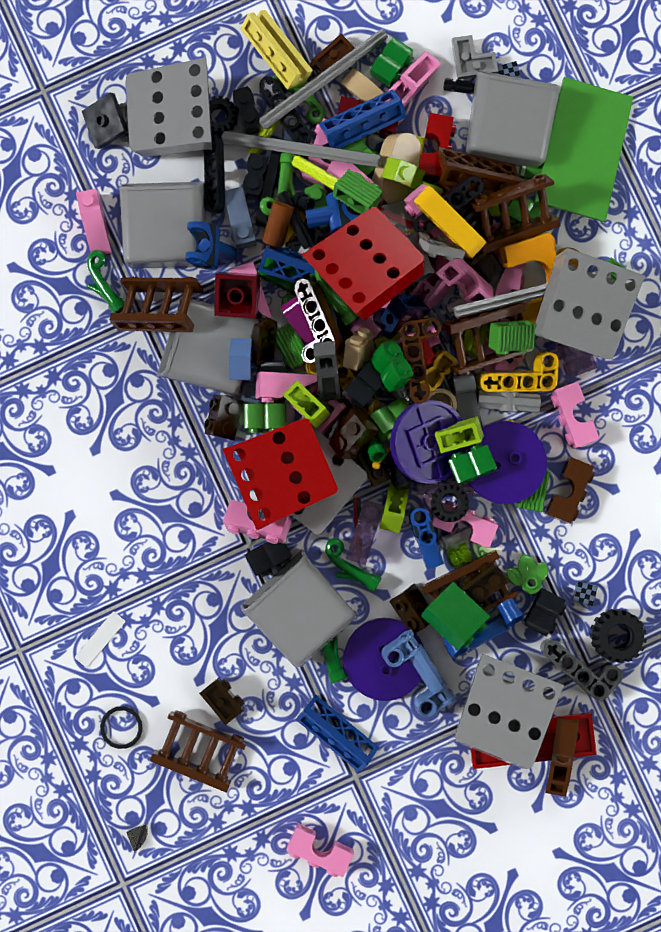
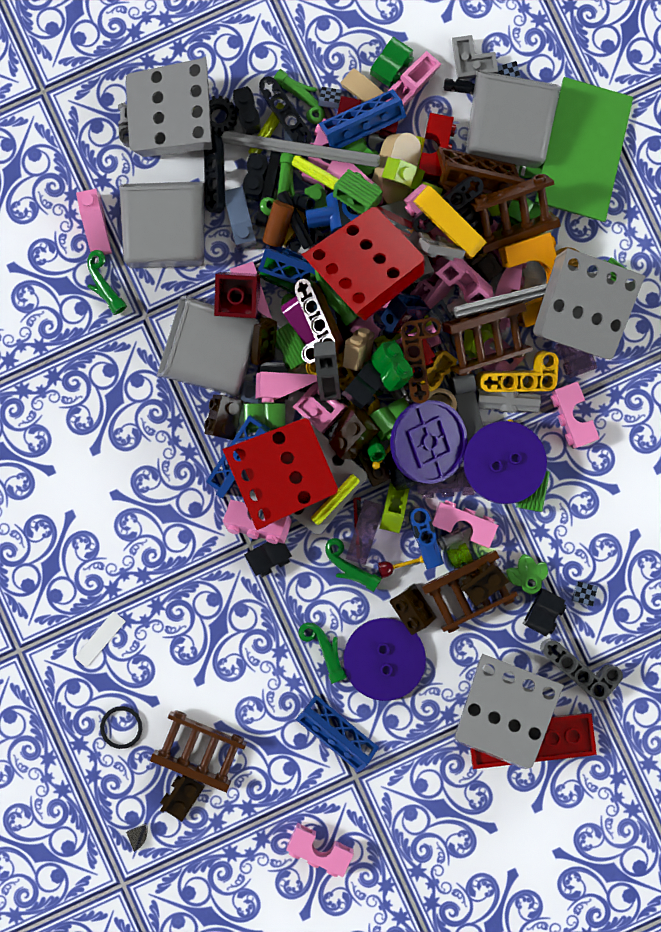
(104, 120): black plate -> none
(162, 320): reddish brown fence -> none
(182, 797): none -> dark brown bracket
(208, 247): blue connector -> none
(222, 700): dark brown bracket -> none
(229, 480): none -> blue fence
(240, 359): medium blue slope -> none
(276, 49): light yellow brick -> none
(298, 610): light grey piece -> none
(307, 404): lime arch -> none
(323, 79): light grey axle -> none
(330, 97): none -> sand blue tile
(331, 54): reddish brown hinge -> none
(335, 499): none -> neon yellow axle
(386, 568): none -> dark red hinge
(425, 669): medium blue piece -> none
(456, 616): green brick -> none
(460, 435): lime arch -> none
(461, 497): black tyre -> none
(472, 464): green brick -> none
(508, 616): blue piece -> none
(512, 336): bright green brick -> none
(562, 756): reddish brown slope -> none
(578, 475): reddish brown arch -> none
(632, 645): black tyre -> none

